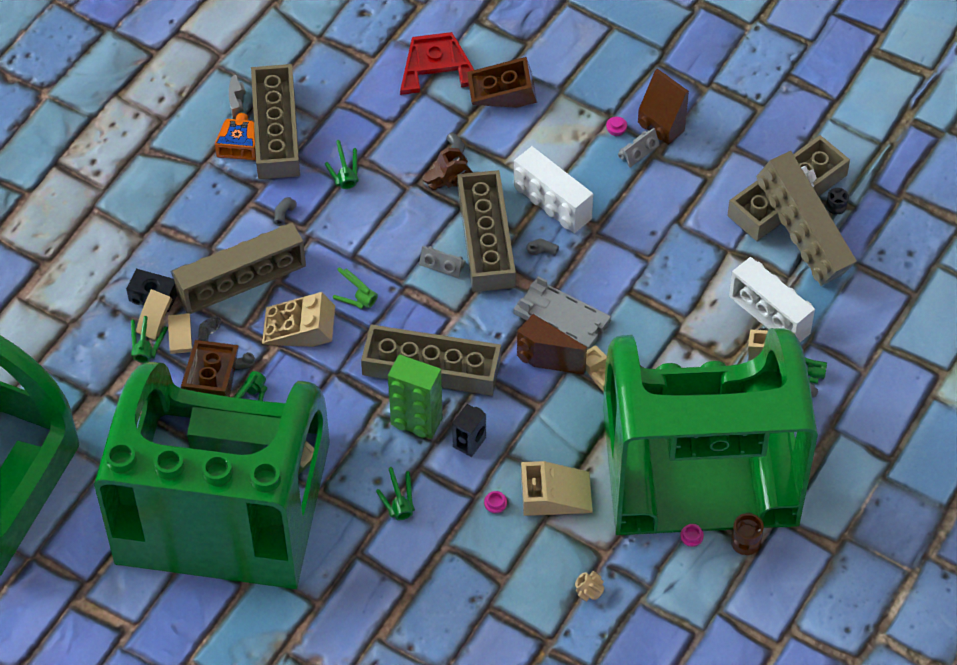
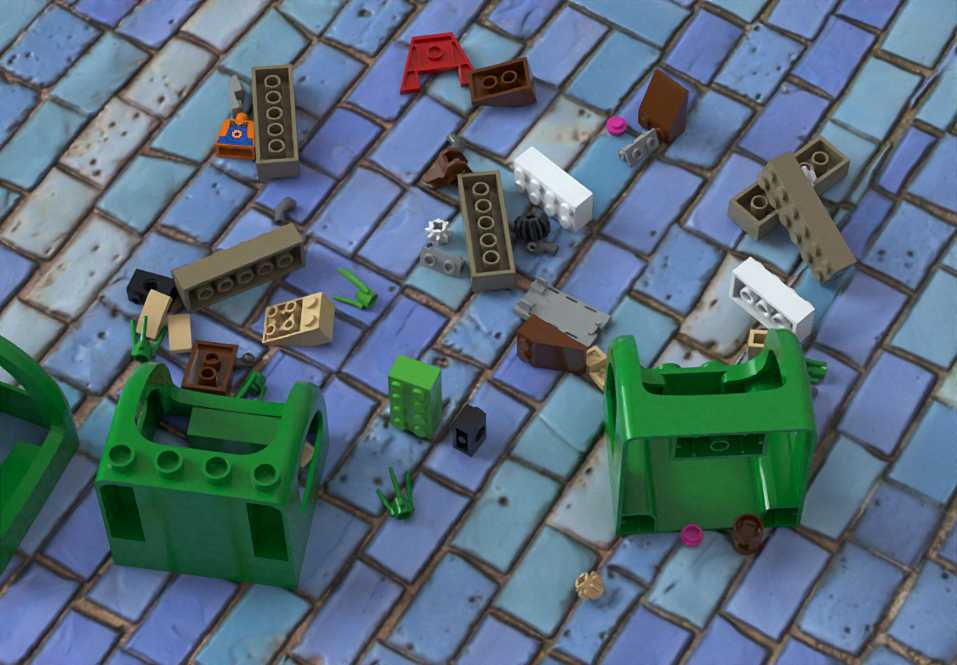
(208, 327): clear smoke arm -> none
(346, 177): green plant -> none
(438, 232): none -> white gear
(463, 362): dark tan brick -> none
(495, 502): dark pink plate -> none
(532, 226): none -> black gear
(554, 489): tan slope -> none
(834, 196): black wheel -> none

